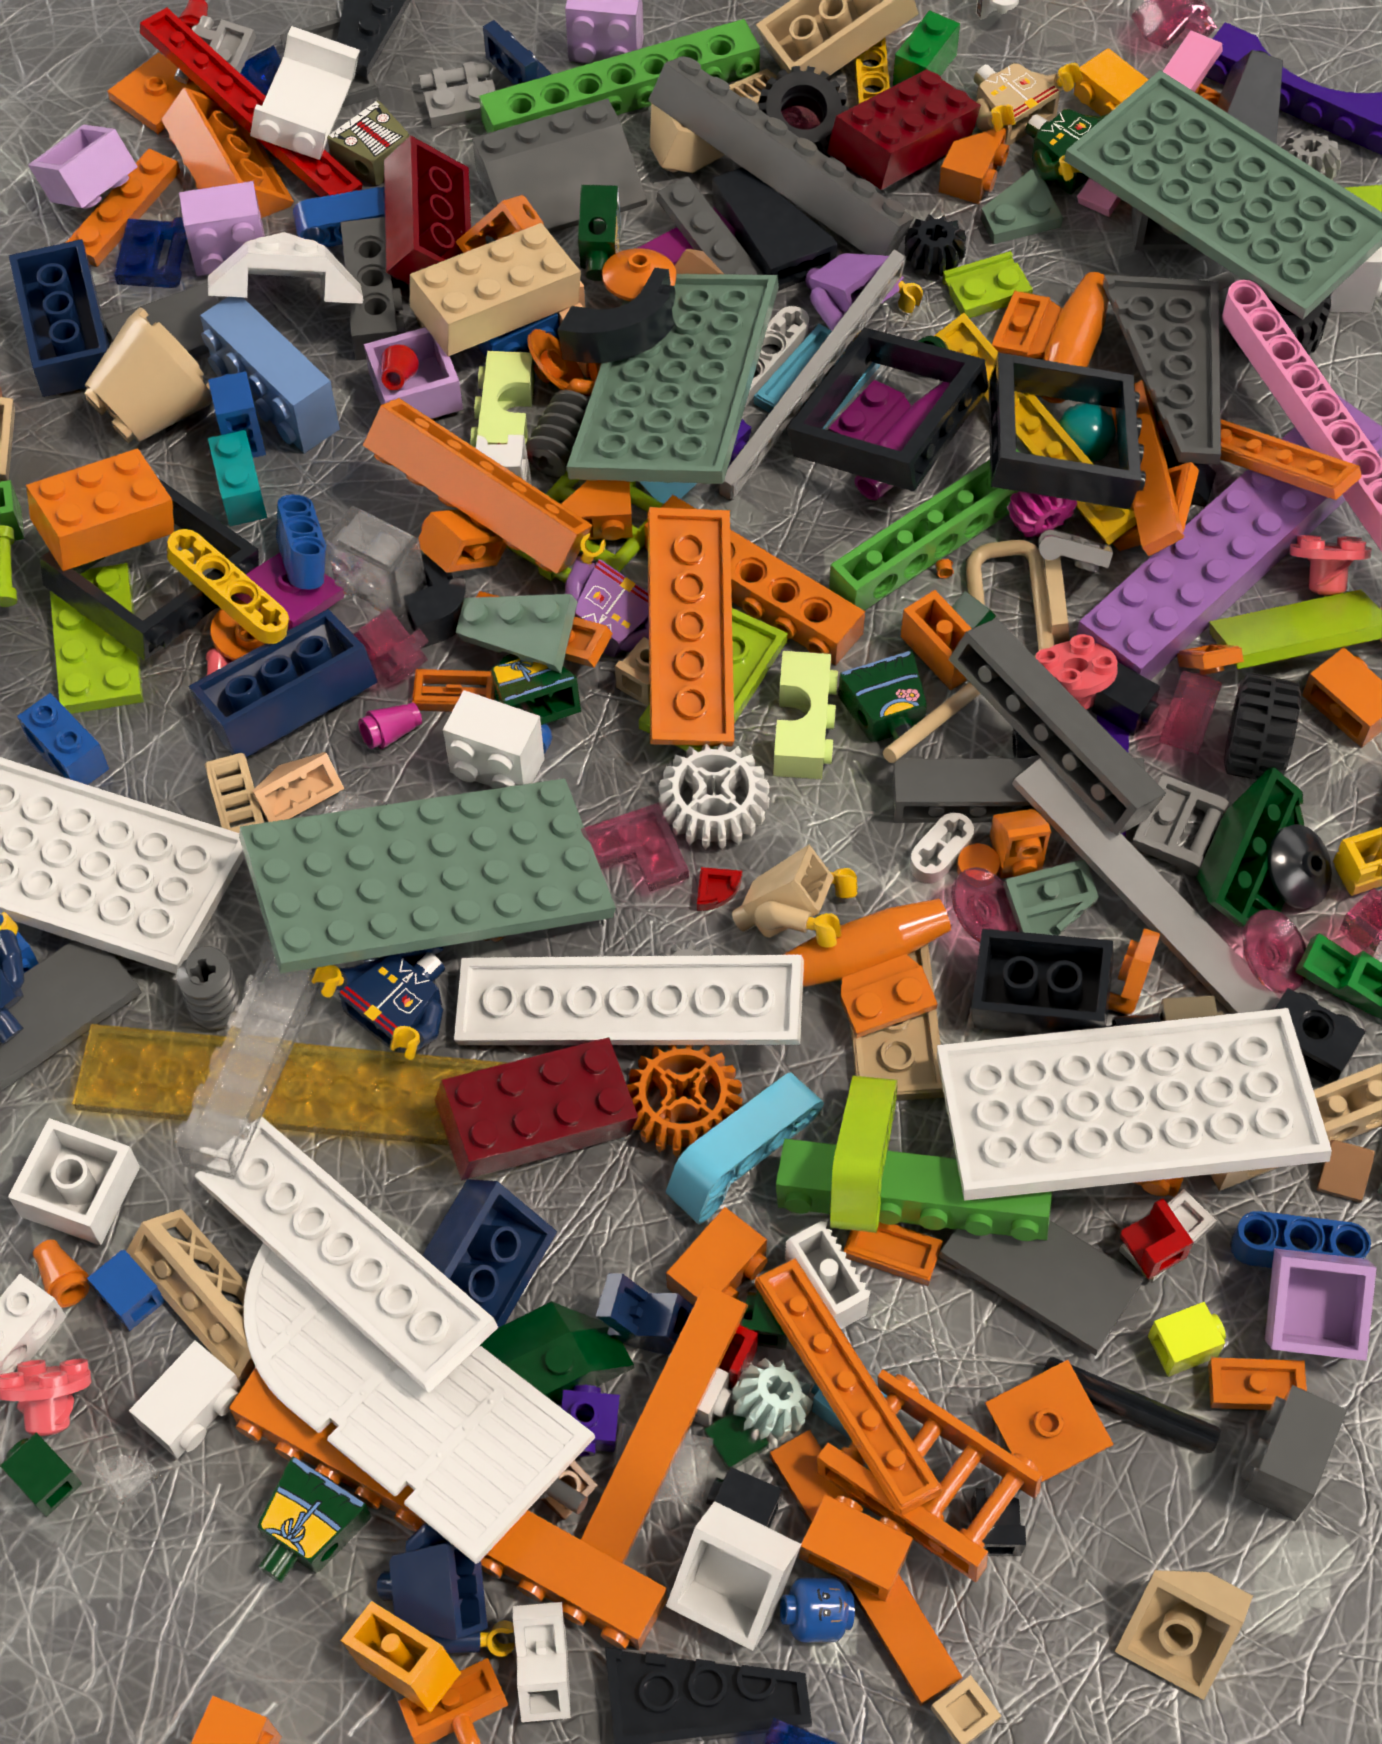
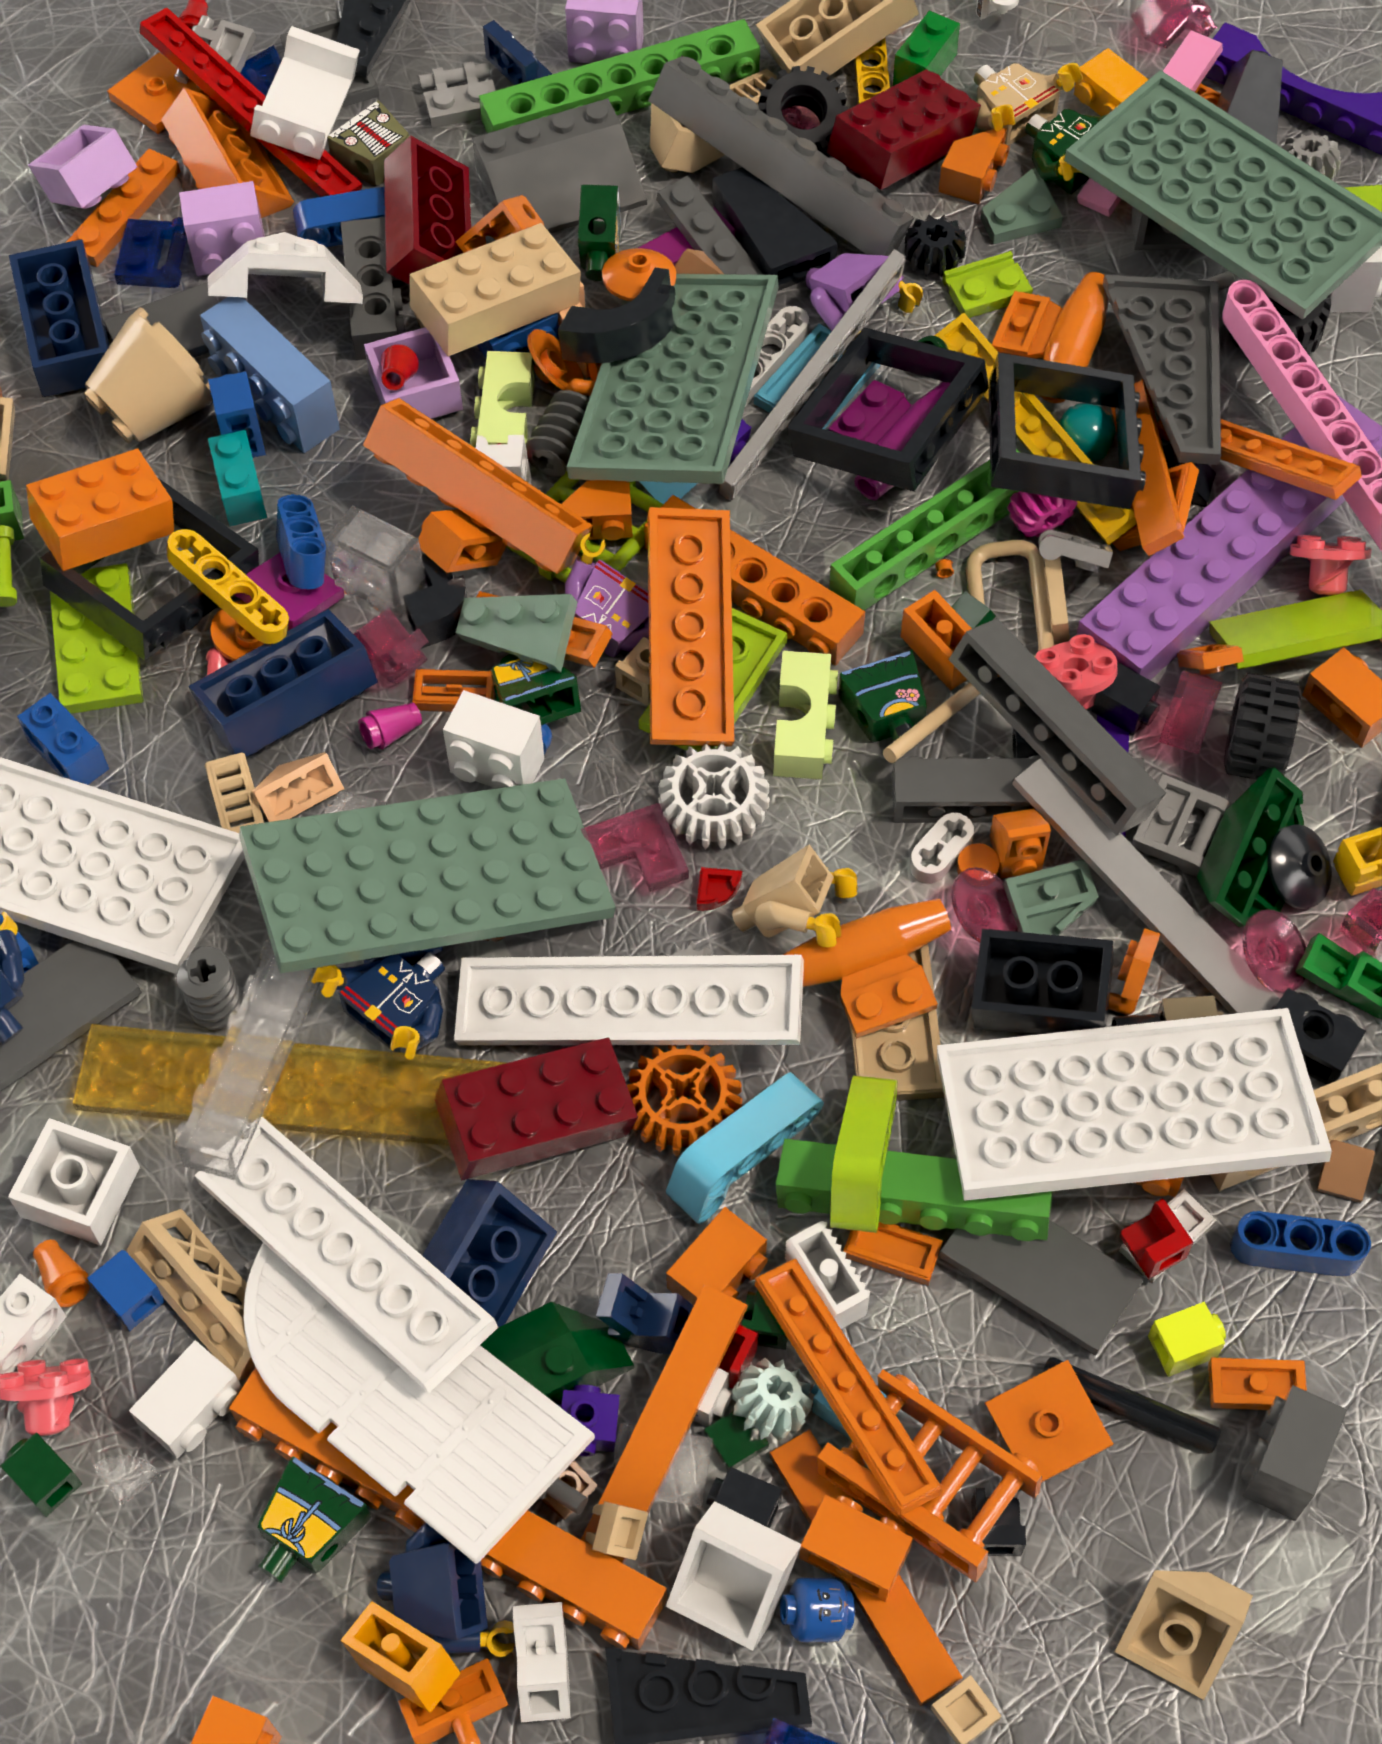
(618, 1530): none -> tan tile
(1320, 1304): lavender piece -> none

